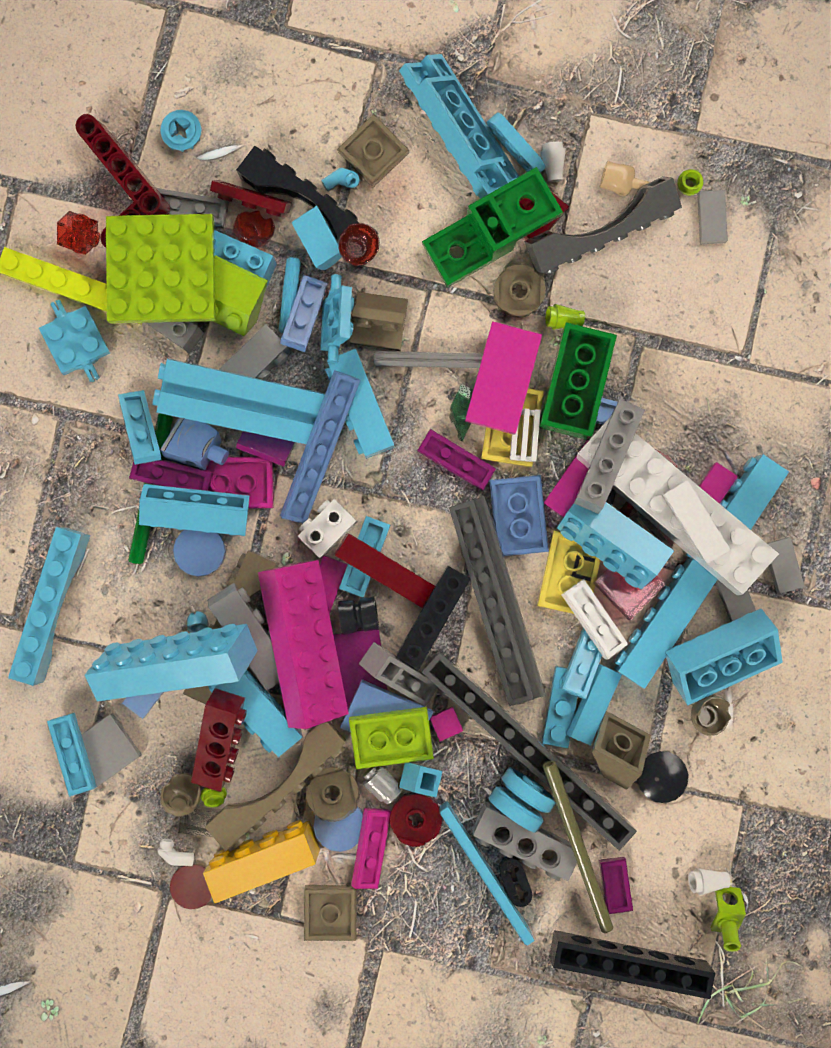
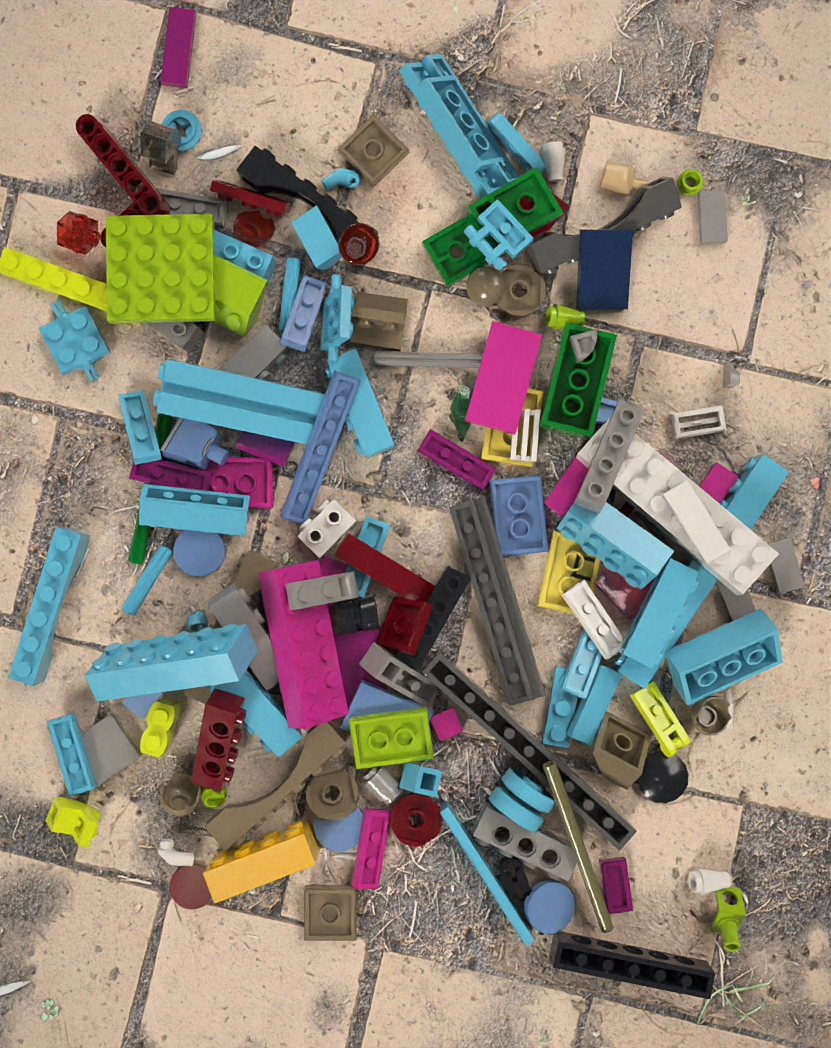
(73, 818): none -> neon yellow brick
(147, 579): none -> medium azure axle
(160, 731): none -> neon yellow brick
(161, 146): none -> clear smoke brick
(178, 47): none -> magenta tile
(321, 590): none -> light grey plate
(404, 625): none -> dark red tile
(485, 286): none -> dark tan hair
(504, 229): none -> medium azure plate
(549, 906): none -> medium blue tile
(583, 344): none -> light grey tile
(604, 269): none -> dark blue tile
(659, 613): none -> medium azure brick
(660, 718): none -> neon yellow plate
(676, 426): none -> white tile
(730, 377): none -> light grey tile

